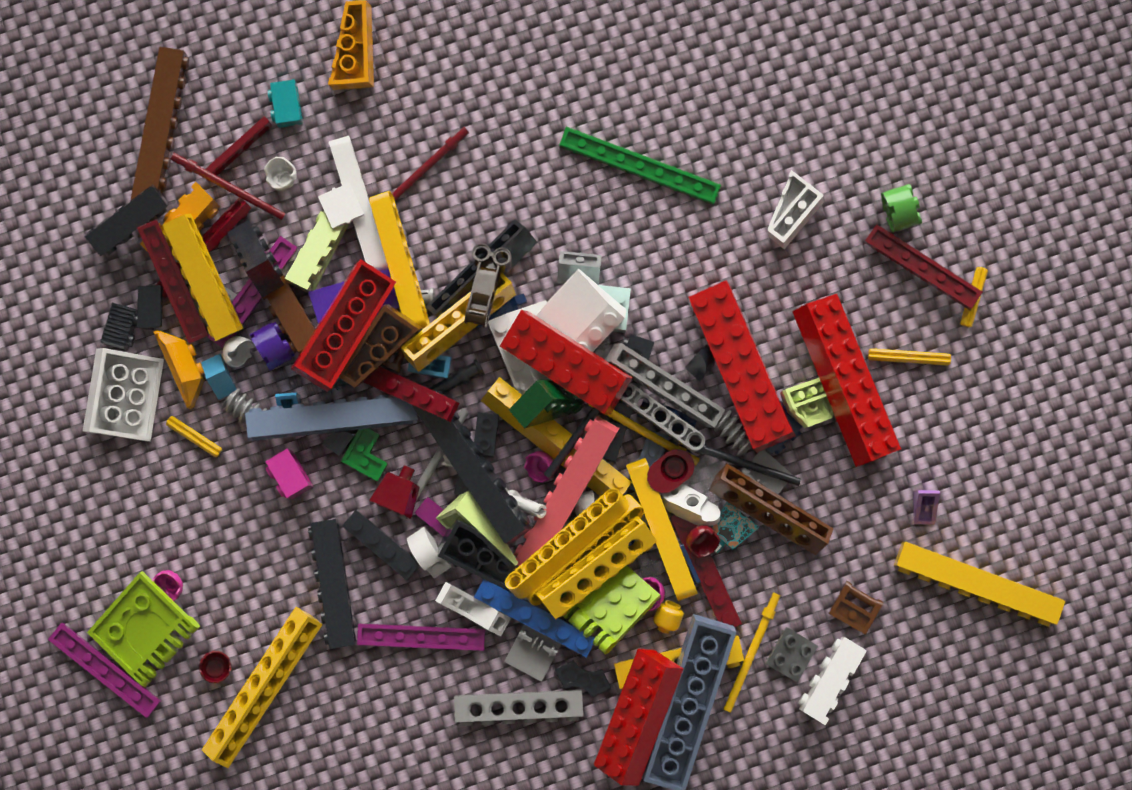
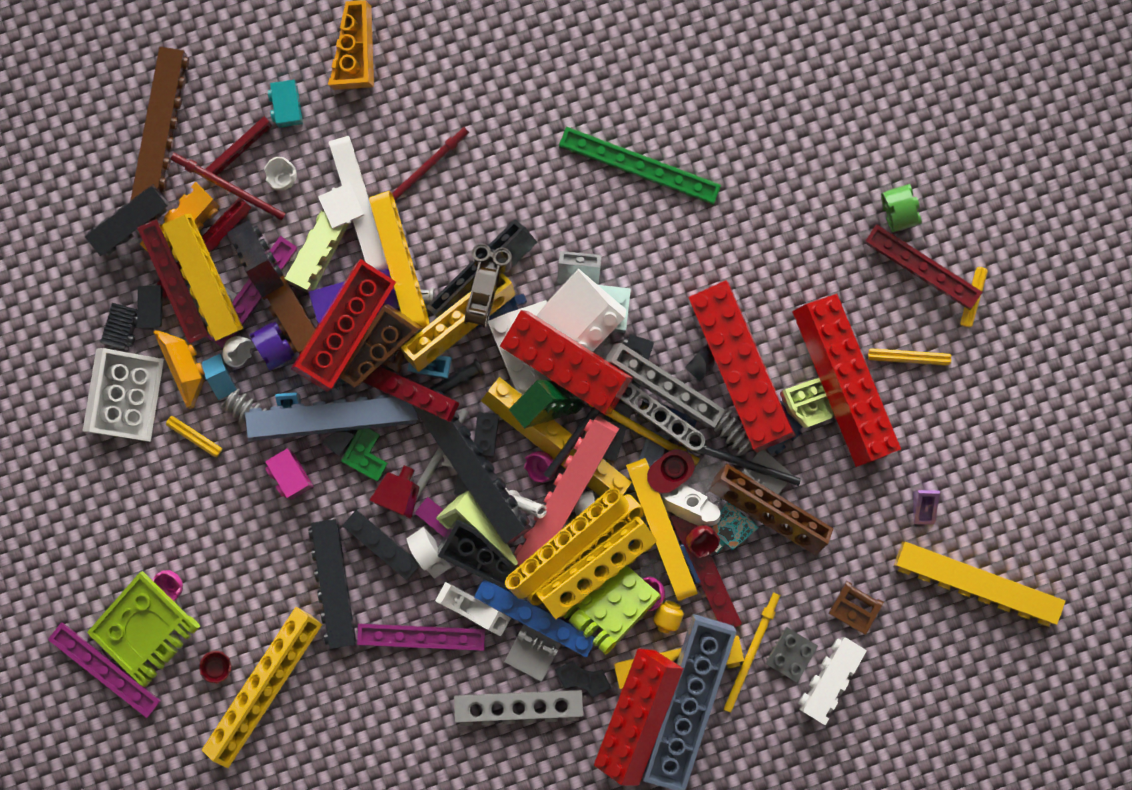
(794, 210): white wedge -> none

